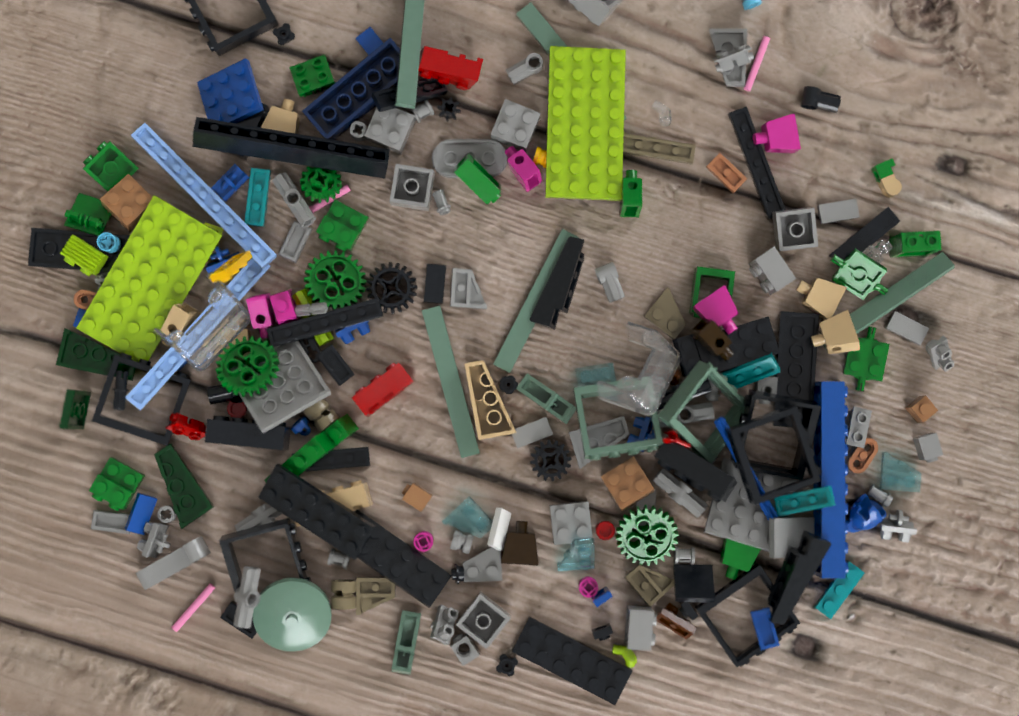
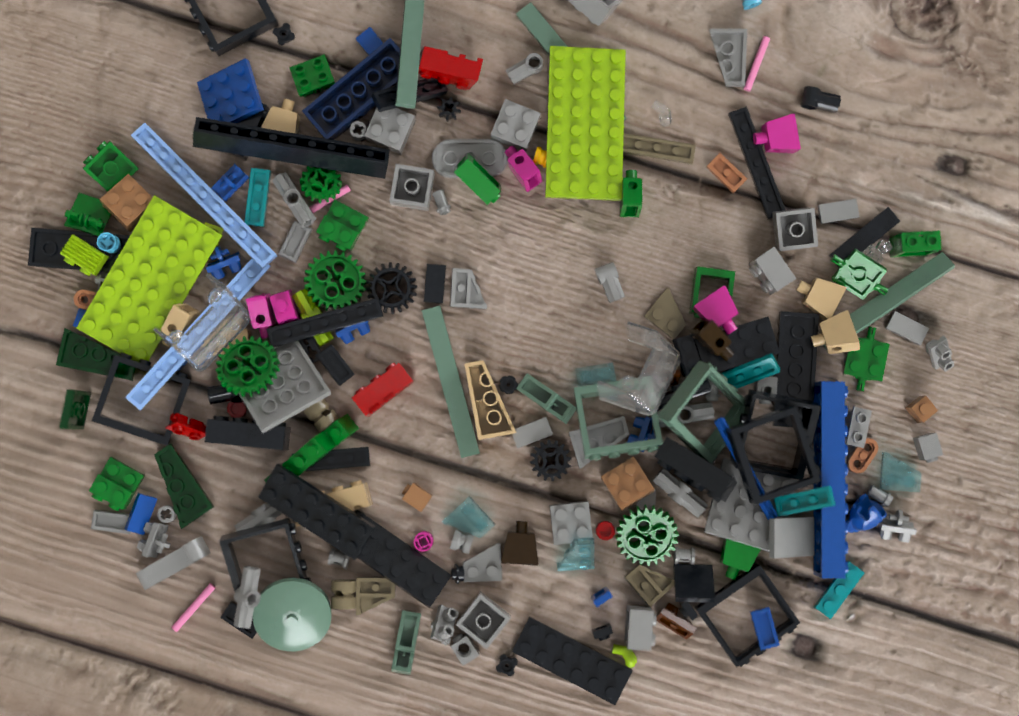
(120, 390): black axle -> none
(231, 267): yellow plate -> none
(299, 425): blue tile -> none
(307, 309): light grey piece -> none
(422, 111): light grey bush -> none
(499, 529): white tile -> none
(523, 326): sand green tile -> none
(560, 286): black wedge -> none
(589, 584): dark pink wheel -> none
(673, 437): red hand -> none
(740, 54): light grey hinge -> none
(795, 575): black wedge -> none
(886, 179): leg -> none

